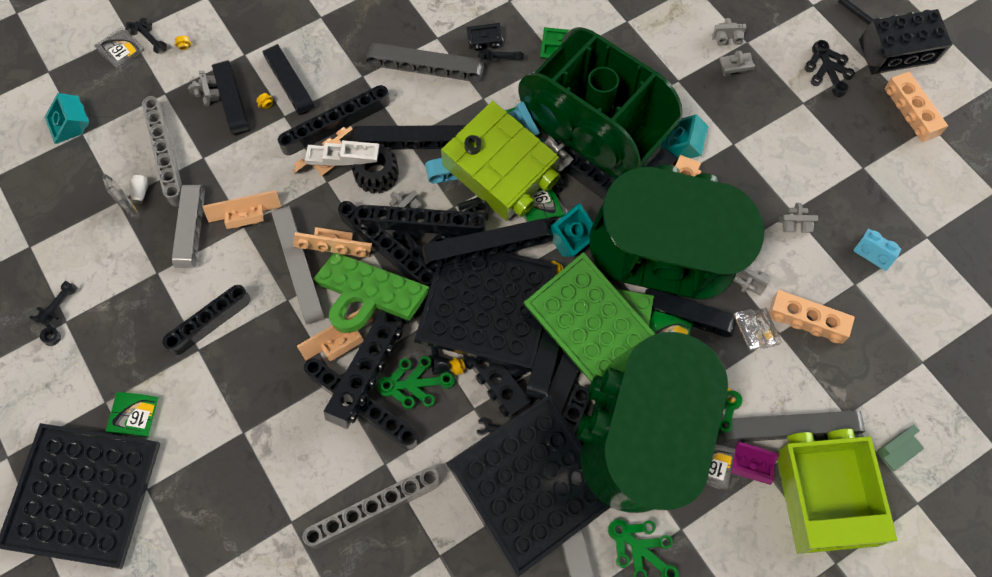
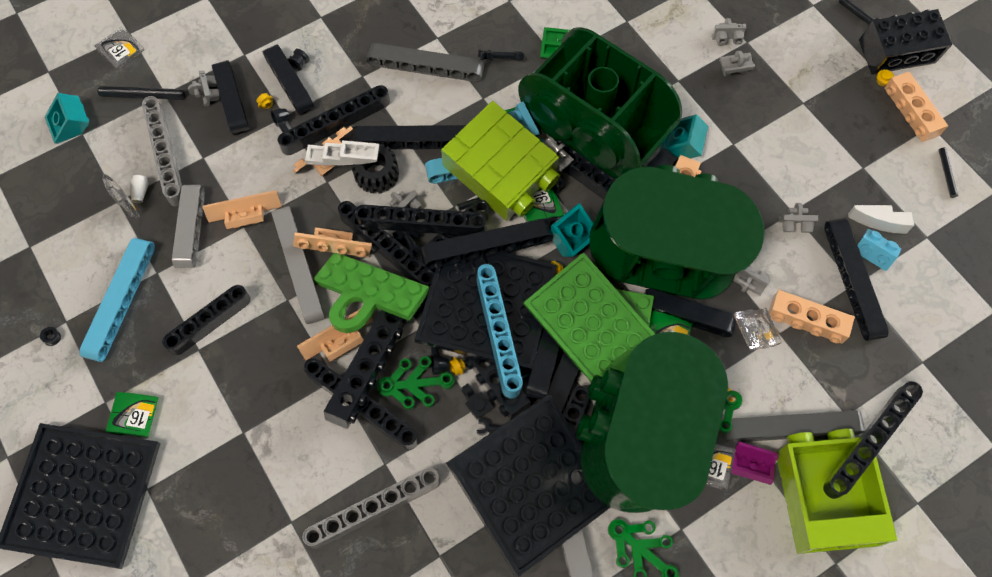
(47, 315): black bar -> none
(117, 300): none -> medium azure beam
(137, 92): none -> black axle
(143, 28): black bar -> none
(182, 42): yellow plate -> none
(280, 117): none -> black bar
(298, 59): none -> black wheel
(473, 138): black bush -> none
(477, 404): none -> black plate
(484, 36): black bracket -> none
(499, 338): none -> medium azure beam
(822, 50): black plant -> none
(856, 280): none -> black beam
(867, 446): none -> black beam
(882, 218): none -> white slope
(883, 77): none -> yellow plate
(901, 448): sand green panel -> none
(948, 172): none -> black bar

